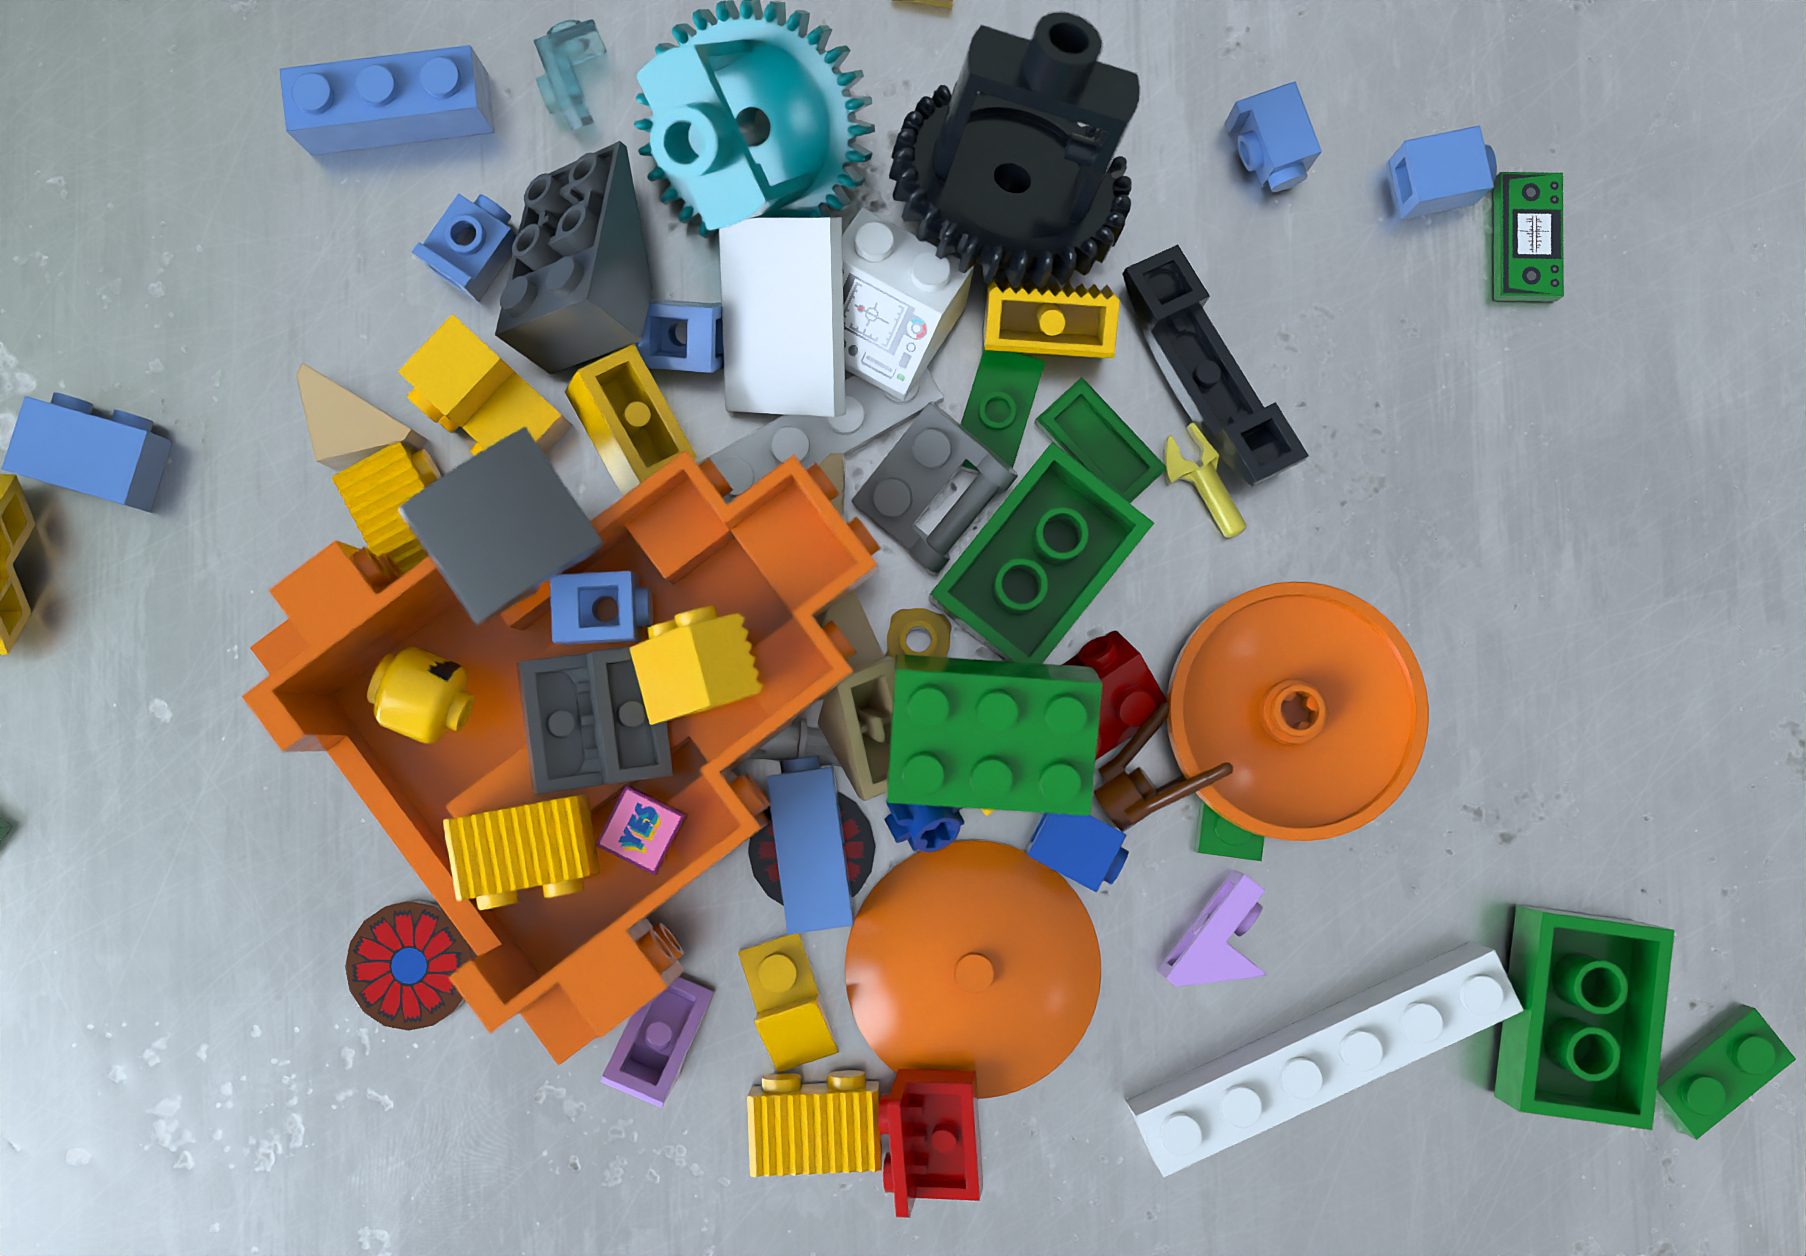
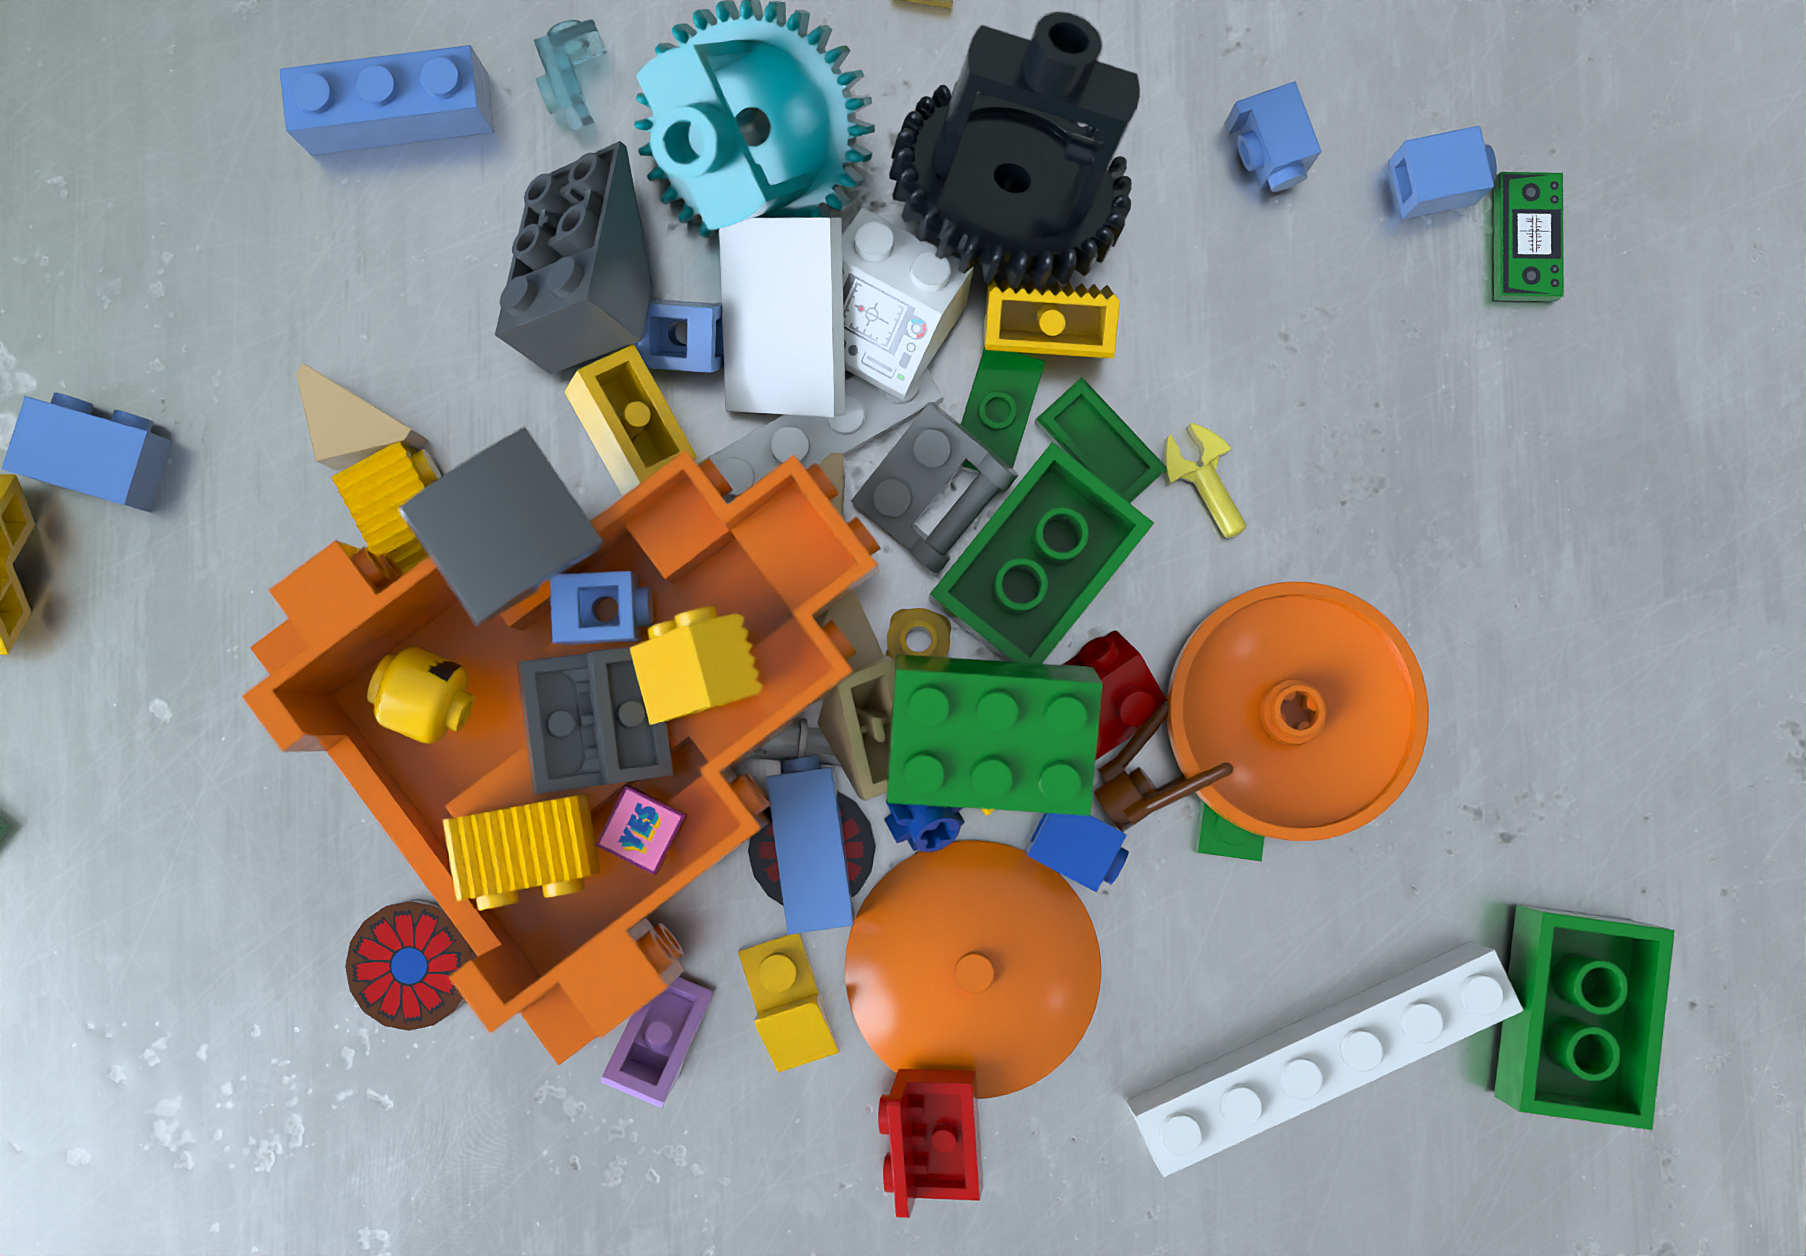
(471, 387): yellow brick -> none
(475, 265): medium blue brick -> none
(814, 1125): yellow brick -> none
(1203, 372): black slope -> none
(1203, 952): lavender slope -> none
(1721, 1071): green plate -> none

